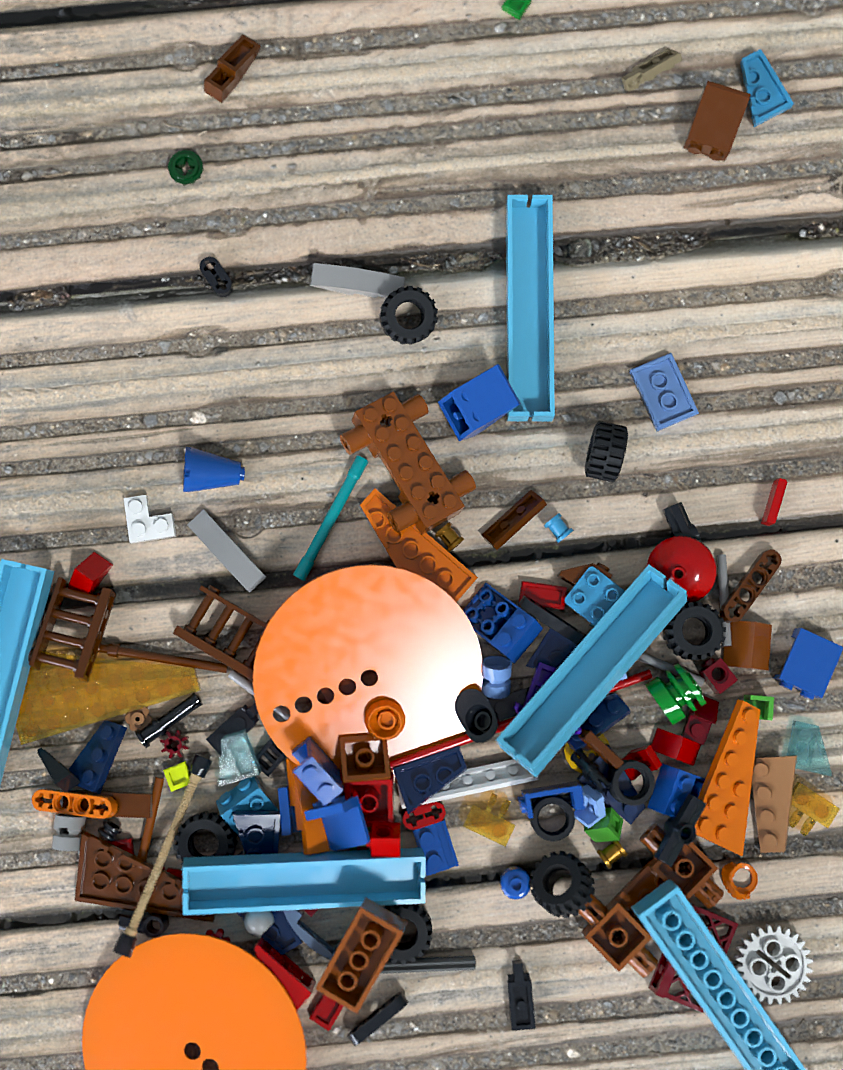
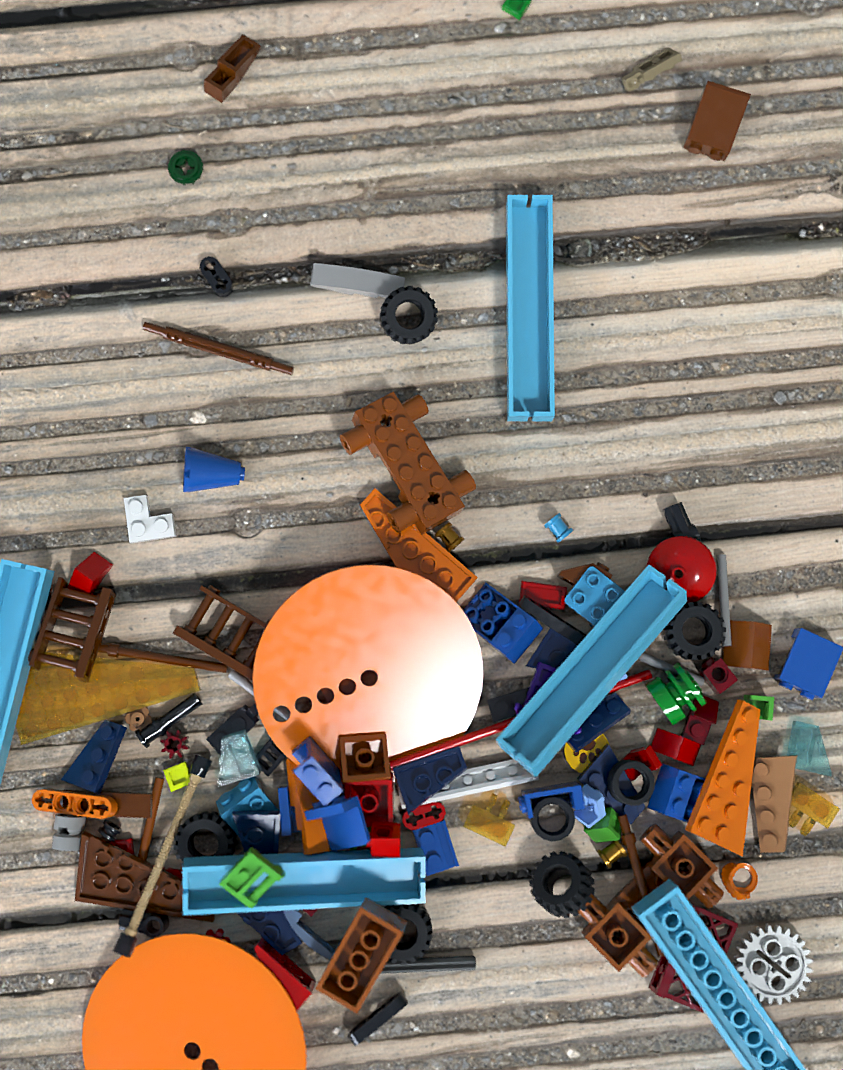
(59, 773): black slope -> none
(218, 348): none -> reddish brown axle
(226, 551): light grey slope -> none
(246, 872): none -> bright green plate
(258, 922): light grey piece -> none
(307, 561): teal piece -> none
(326, 1012): red tile -> none
(385, 719): orange hat -> none
(476, 715): black piece -> none
(479, 403): blue slope -> none
(496, 675): medium blue wheel -> none
(514, 519): reddish brown plate -> none
(515, 882): blue head -> none
(520, 998): black hinge -> none
(590, 771): black pin -> none
(600, 748): reddish brown tile -> none
(606, 451): black tyre -> none
(629, 839): none -> reddish brown bar
(664, 392): medium blue tile -> none
(680, 830): black piece -> none
(753, 588): reddish brown beam -> none
(767, 92): dark azure wing -> none
(774, 502): red tile -> none

